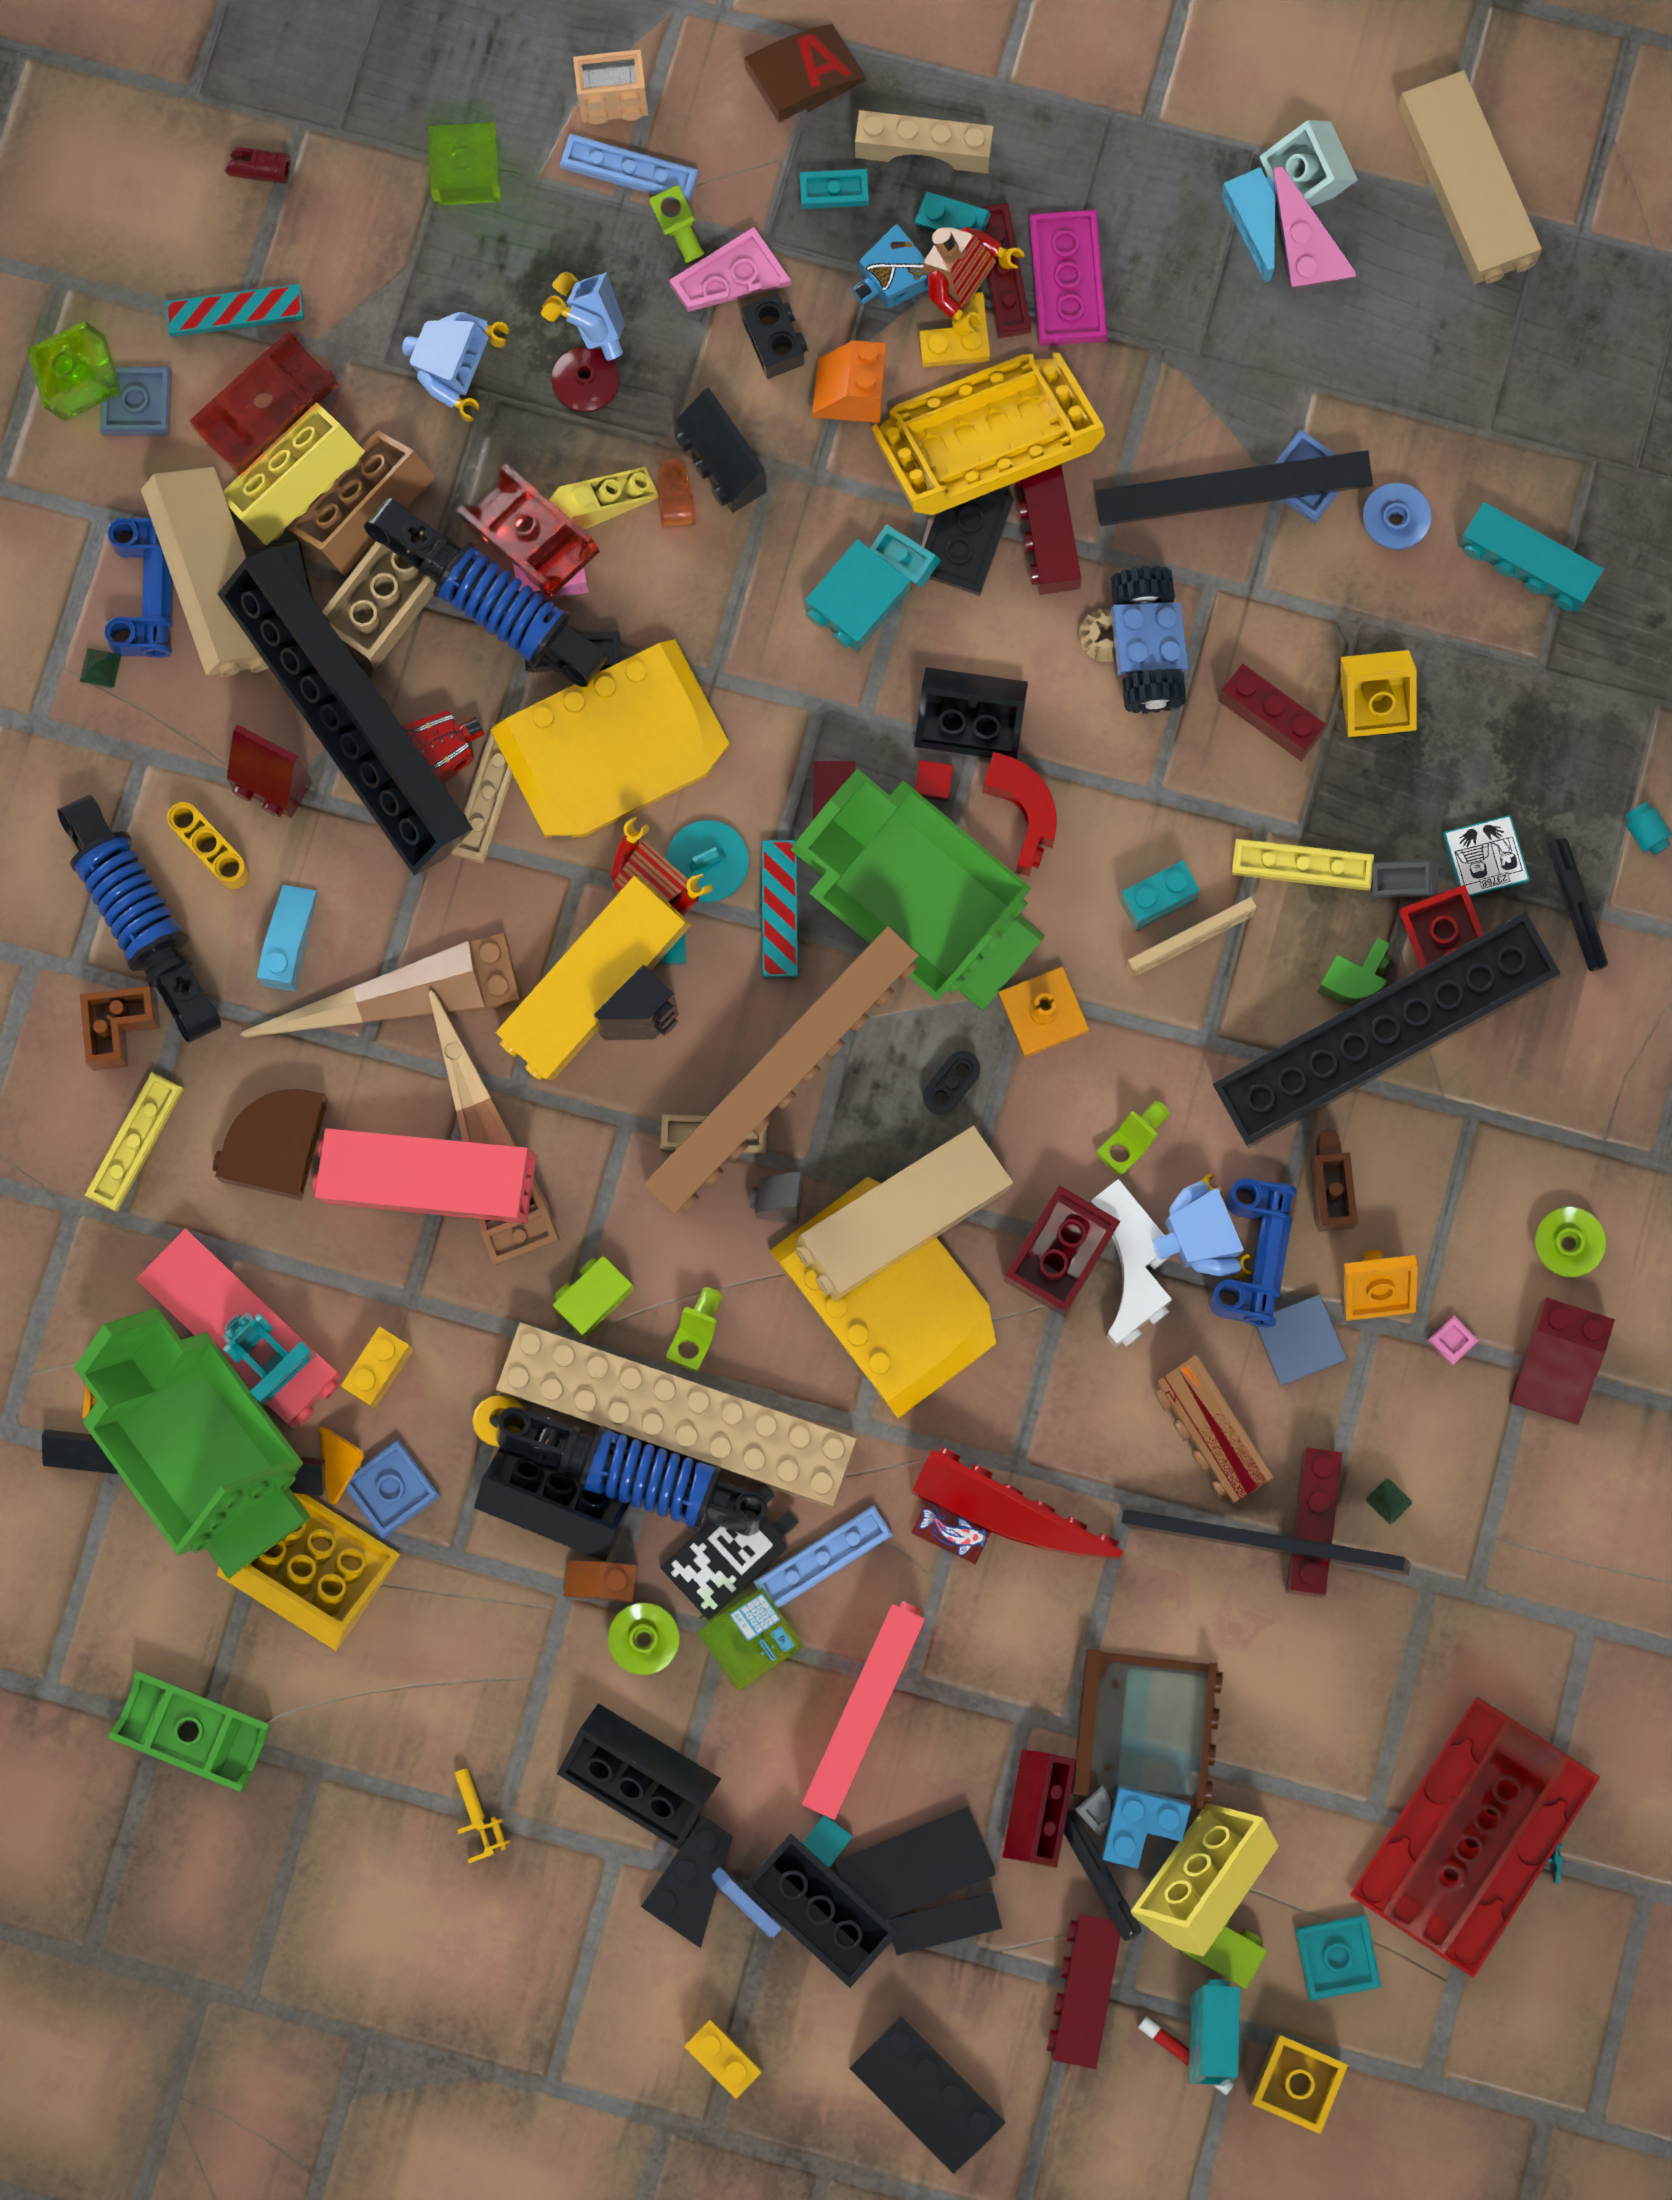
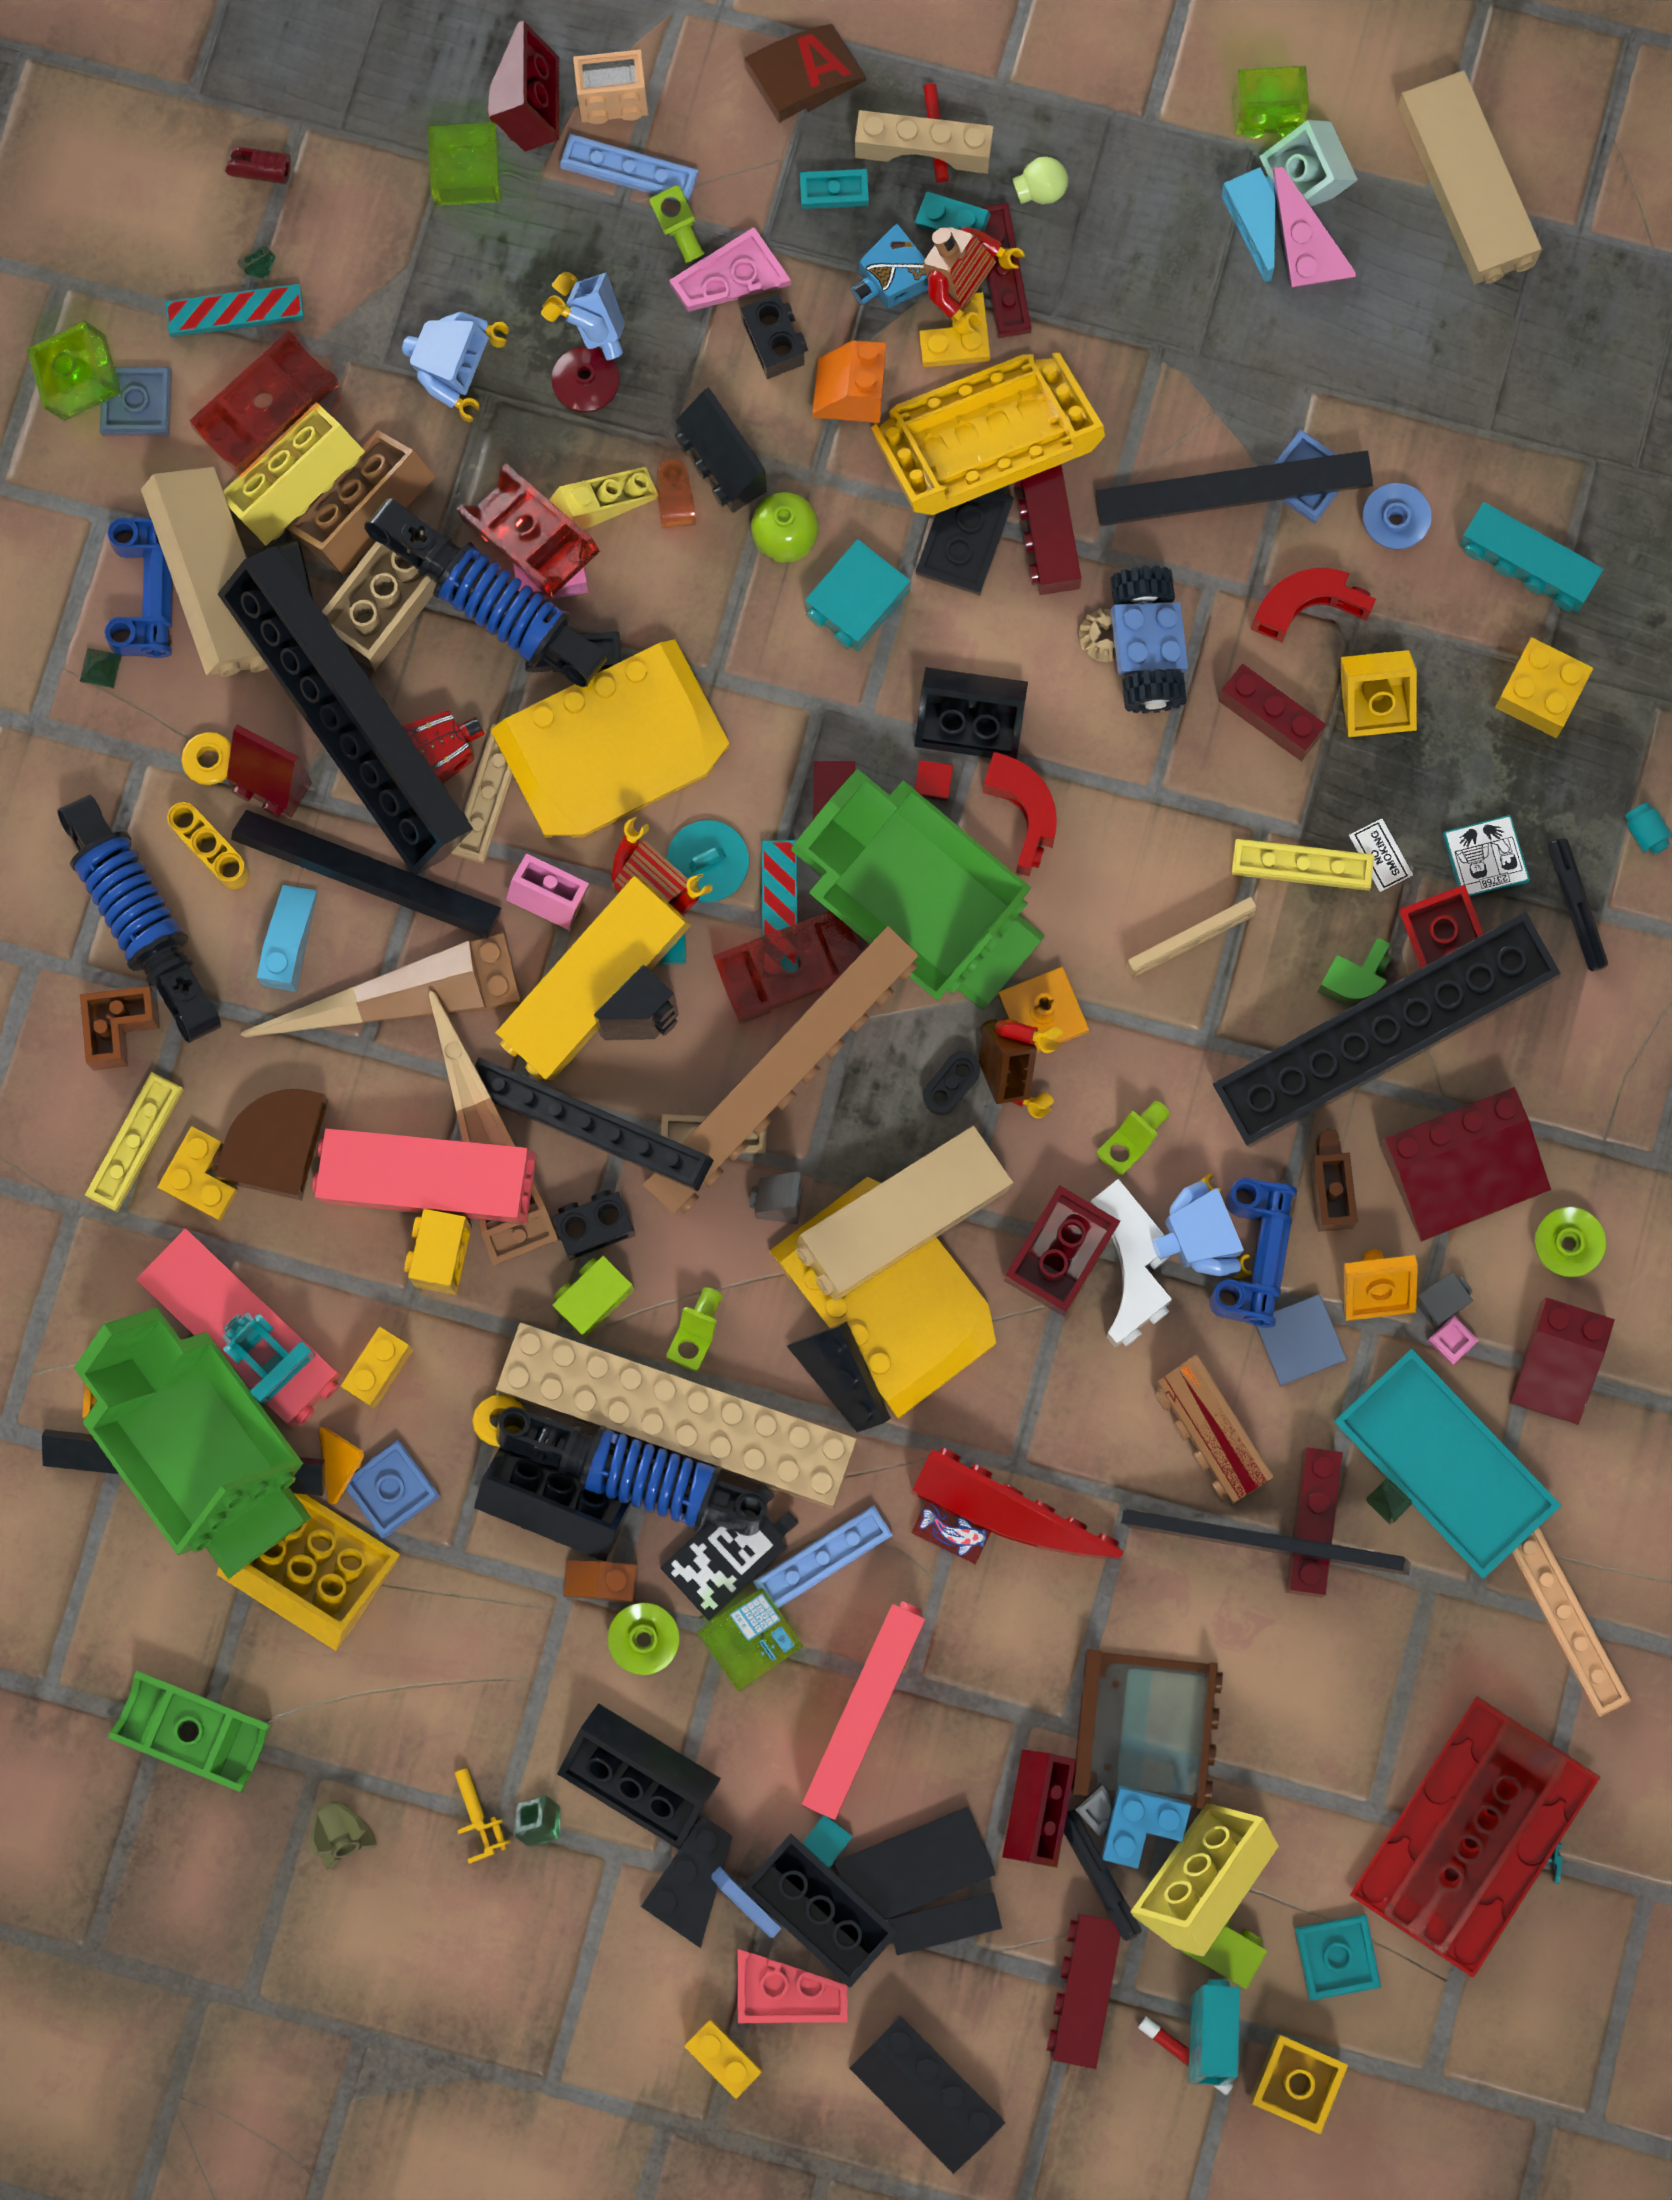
(189, 1178): none -> yellow plate
(196, 747): none -> yellow piece
(258, 262): none -> clear green slope
(338, 1833): none -> olive brick
(366, 873): none -> black tile
(438, 1251): none -> yellow brick
(526, 91): none -> dark red slope
(537, 1821): none -> clear green slope
(547, 891): none -> bright pink brick
(594, 1126): none -> black tile
(596, 1234): none -> black brick
(754, 969): none -> clear red piece
(784, 527): none -> lime cylinder
(786, 1994): none -> coral wing
(842, 1374): none -> black wing
(905, 555): teal plate -> none
(933, 112): none -> red bar
(1009, 1062): none -> reddish brown torso
(1042, 181): none -> yellowish green piece
(1067, 278): dark pink tile -> none
(1159, 895): teal brick -> none
(1270, 100): none -> clear neon green brick
(1305, 590): none -> red arch
(1388, 863): none -> white sticker
(1405, 879): dark grey tile -> none
(1444, 1299): none -> dark grey brick
(1447, 1463): none -> teal tile
(1466, 1164): none -> dark red slope
(1544, 687): none -> yellow brick
(1569, 1624): none -> light nougat tile

